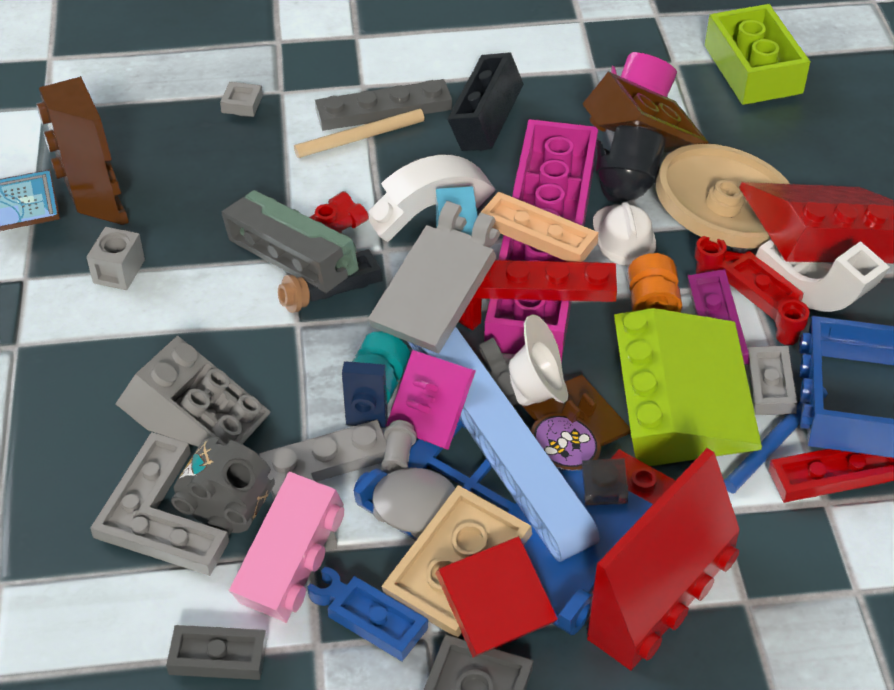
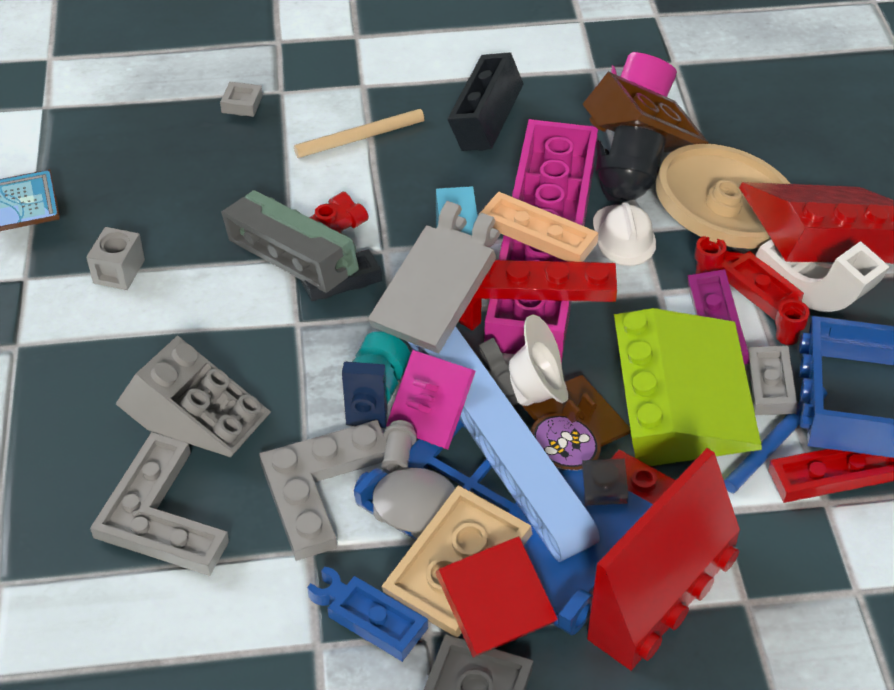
(80, 149): reddish brown wedge -> none
(217, 652): dark grey plate -> none
(223, 485): dark grey brick -> none
(288, 547): bright pink brick -> none
(293, 293): medium nougat plate -> none
(382, 103): dark grey plate -> none
(415, 188): white arch -> none
(654, 283): orange wheel -> none
(756, 54): lime brick -> none

